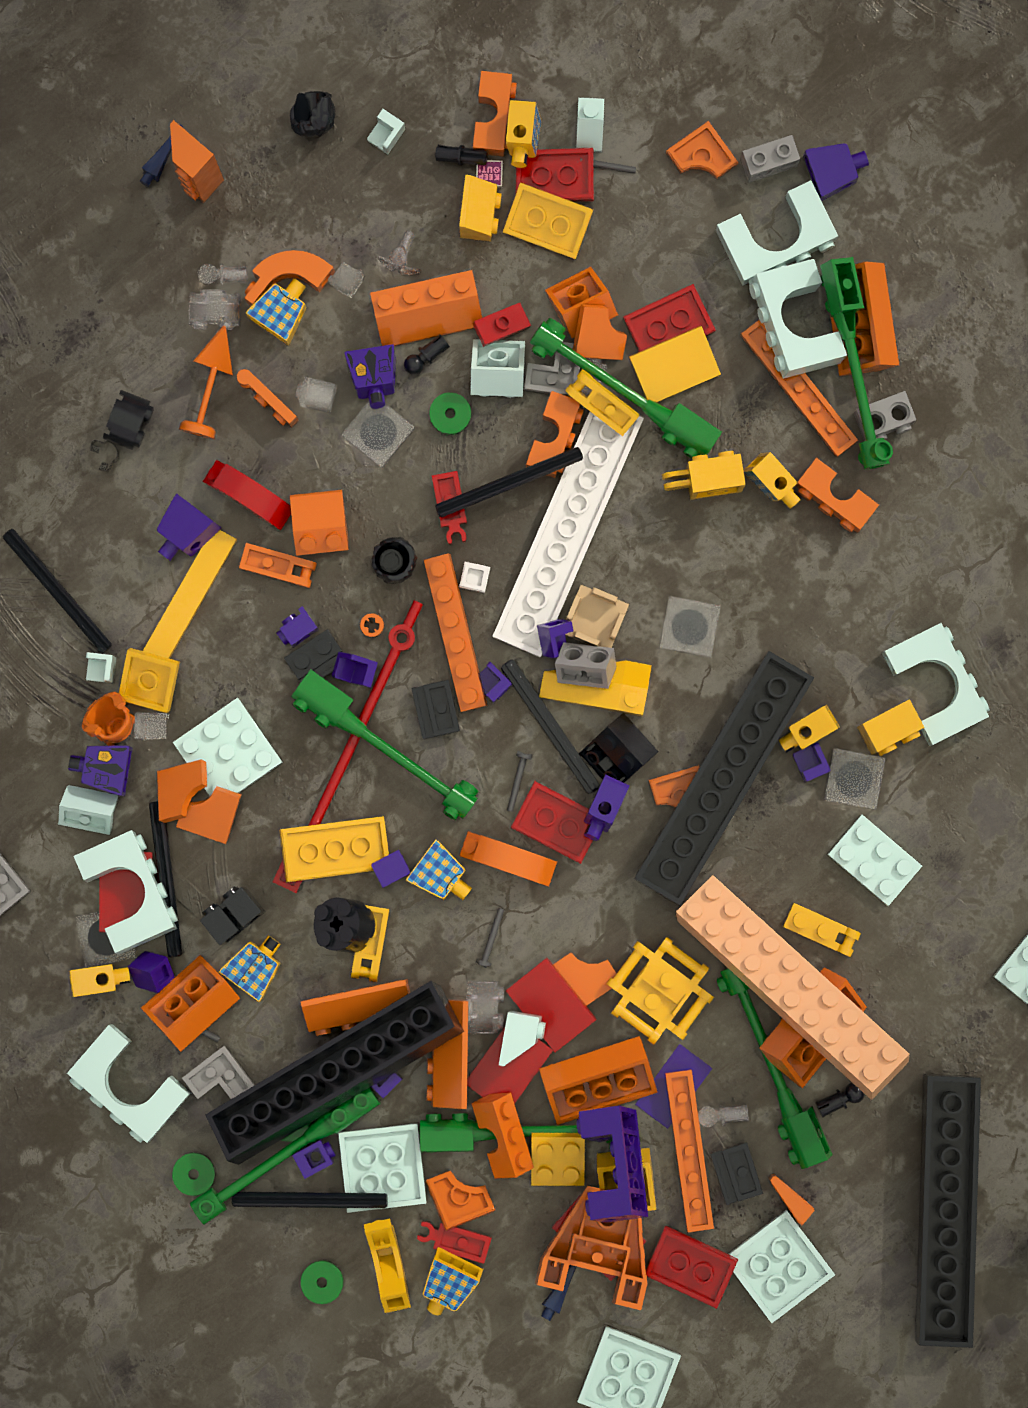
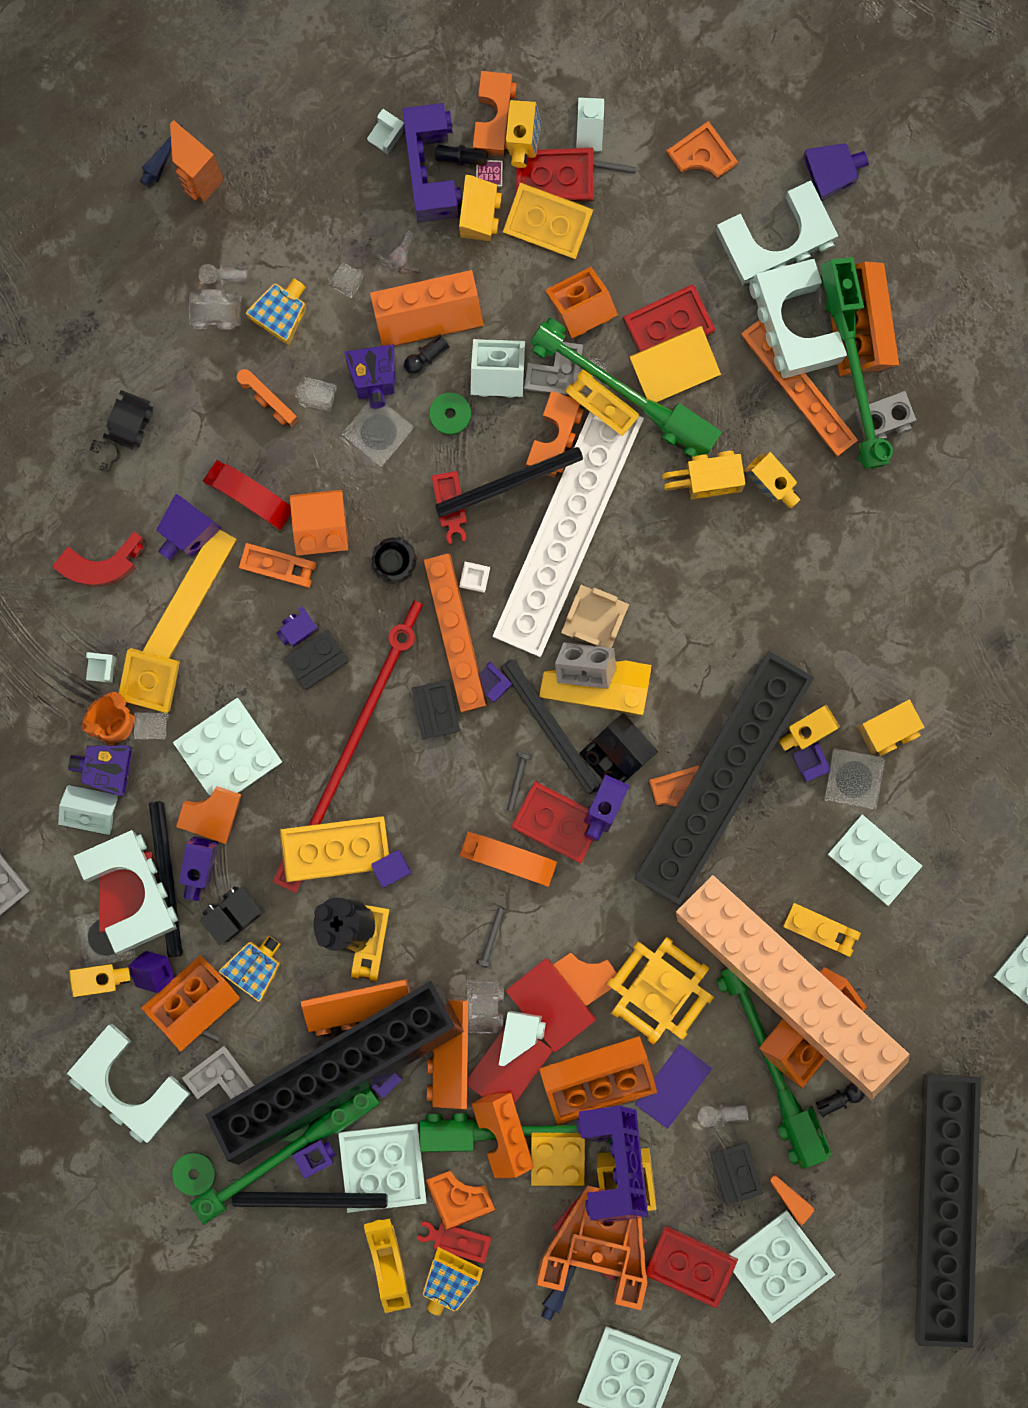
(57, 590): black axle -> none
(101, 572): none -> red arch
(177, 788): orange tile -> none
(198, 855): none -> dark purple torso
(217, 357): orange piece -> none
(288, 265): orange arch -> none
(312, 114): black hair -> none
(320, 1294): green piece -> none
(332, 709): green bar -> none
(354, 669): dark purple panel -> none
(365, 630): orange bush -> none
(422, 127): none -> dark purple plate
(439, 873): torso -> none
(501, 324): red plate -> none
(553, 635): dark purple panel -> none
(596, 336): orange tile -> none
(689, 1150): orange plate -> none
(690, 626): clear tile -> none
(770, 158): light grey brick -> none
(816, 486): orange arch -> none
(936, 647): light aqua arch -> none

